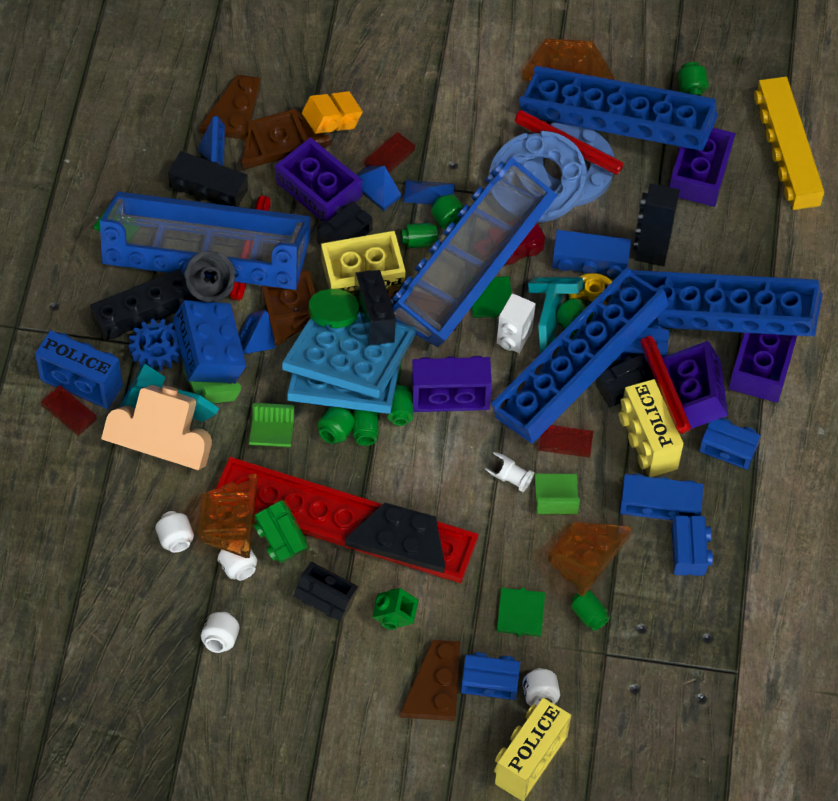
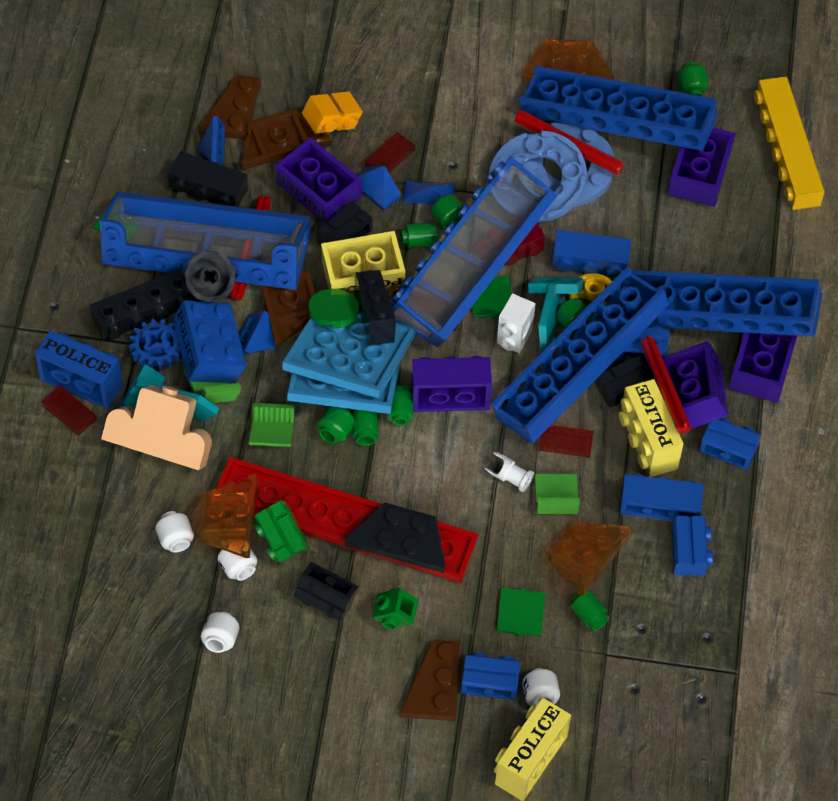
(655, 224): black brick -> none

